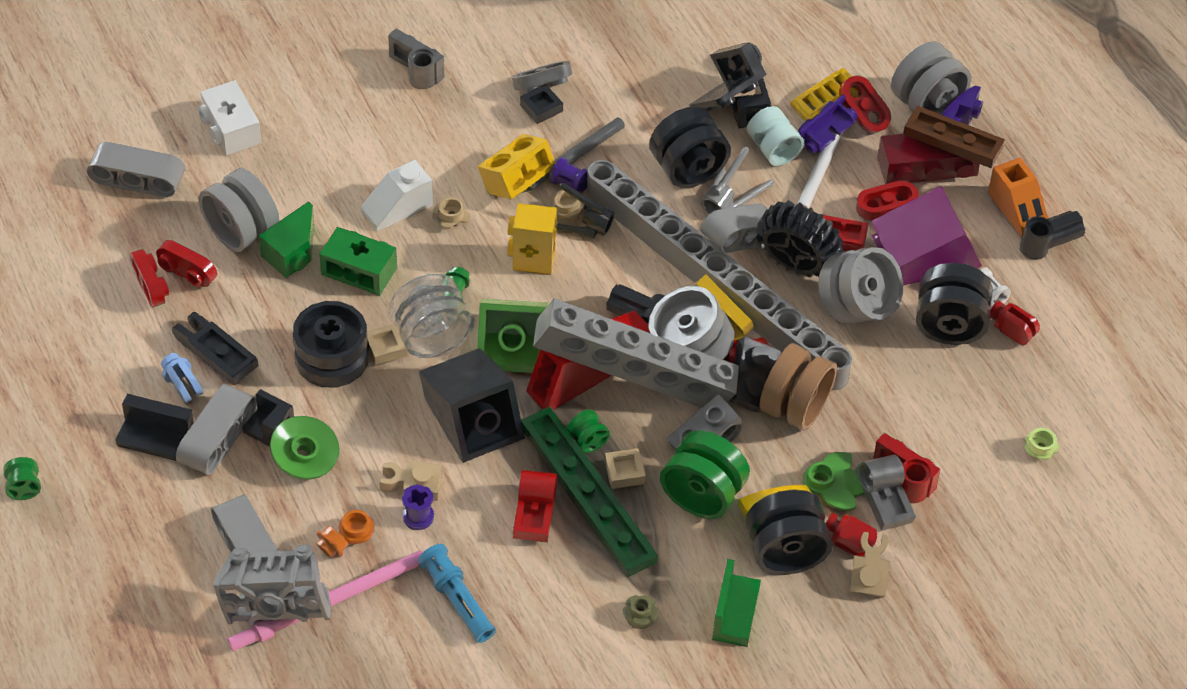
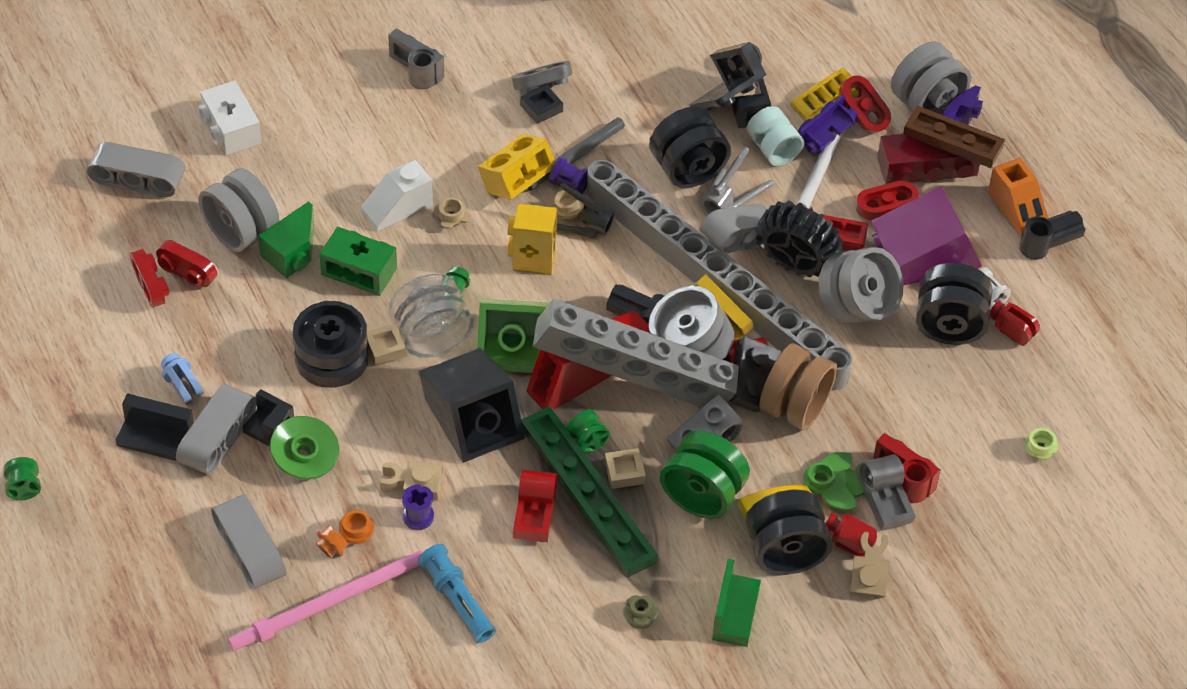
(216, 348): black hinge -> none
(272, 586): light grey piece -> none

